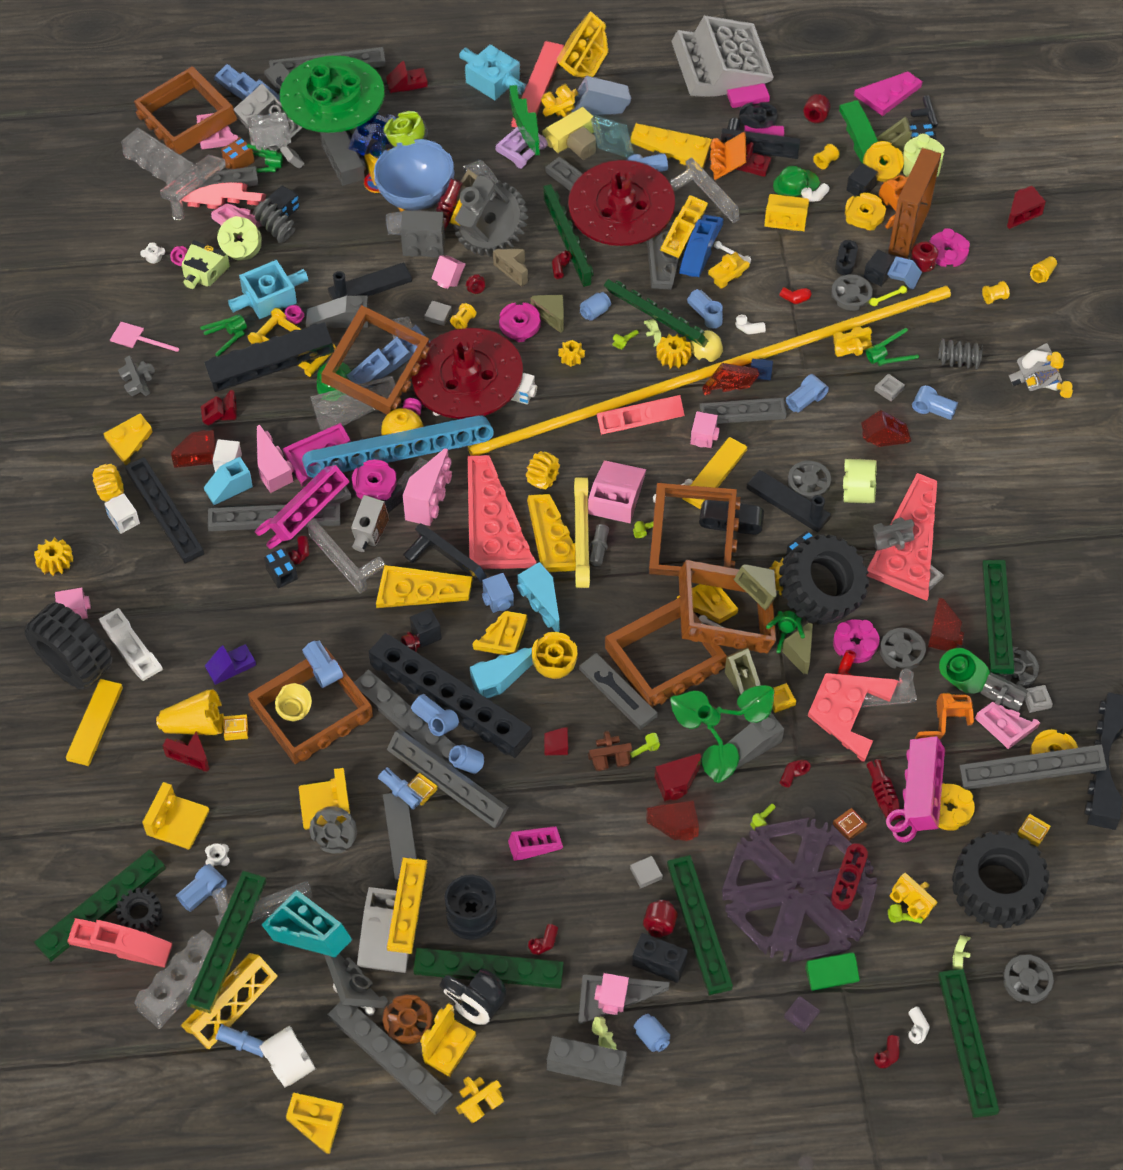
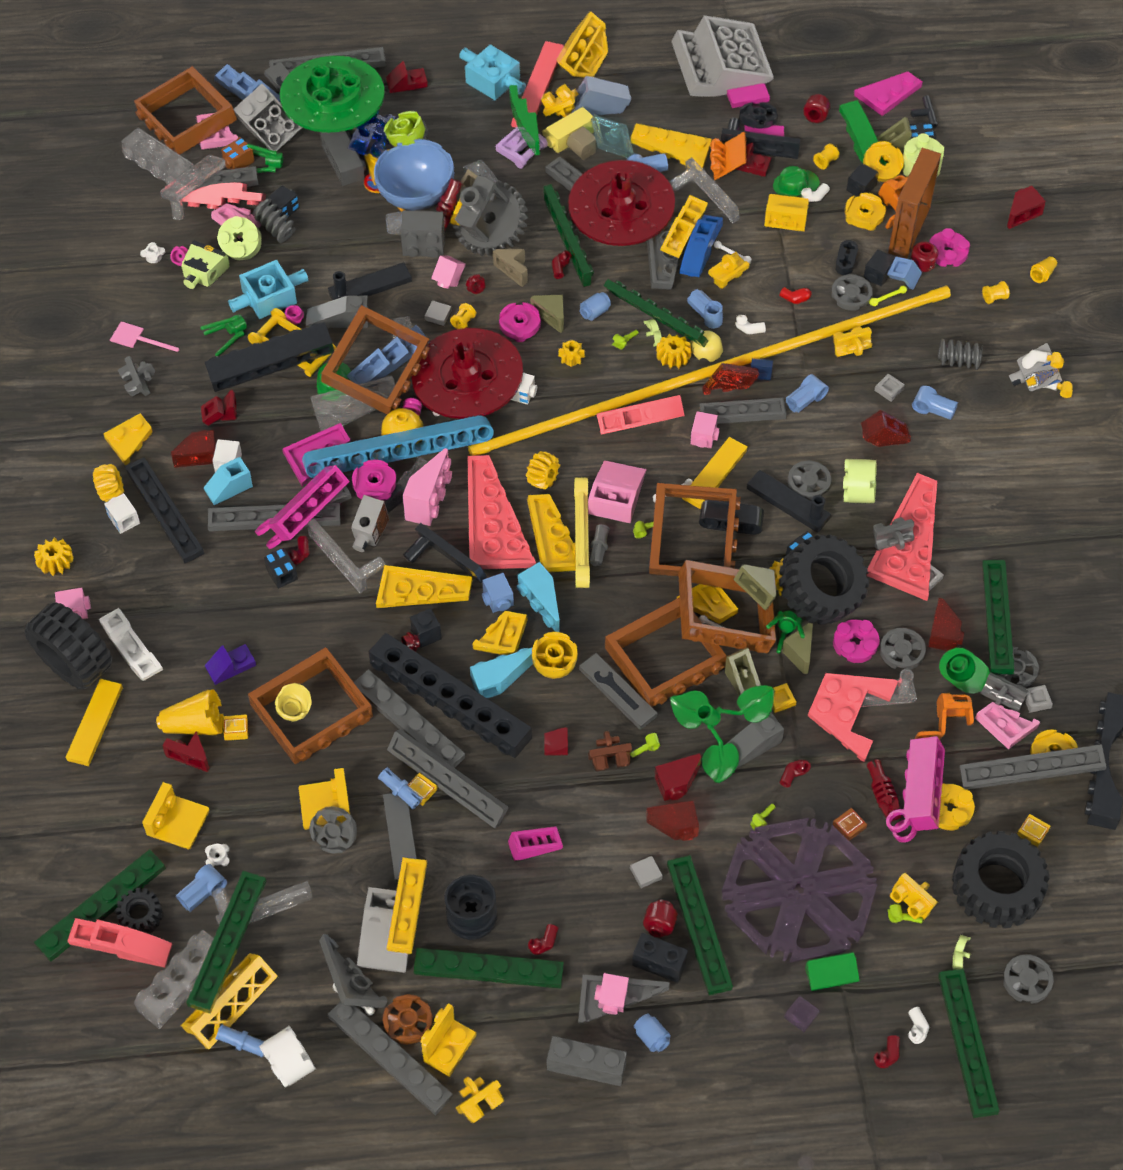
(269, 130): clear brick -> none
(272, 467): bright pink slope -> none
(292, 156): light grey tile -> none
(307, 926): teal wedge -> none
(315, 1119): yellow wing -> none
(324, 668): medium blue piece -> none
(438, 720): medium blue piece -> none
(466, 758): medium blue brick -> none
(479, 999): black piece -> none
(605, 1038): yellowish green piece -> none
(842, 883): dark red beam -> none
(846, 662): red arm -> none
(877, 353): green plant -> none

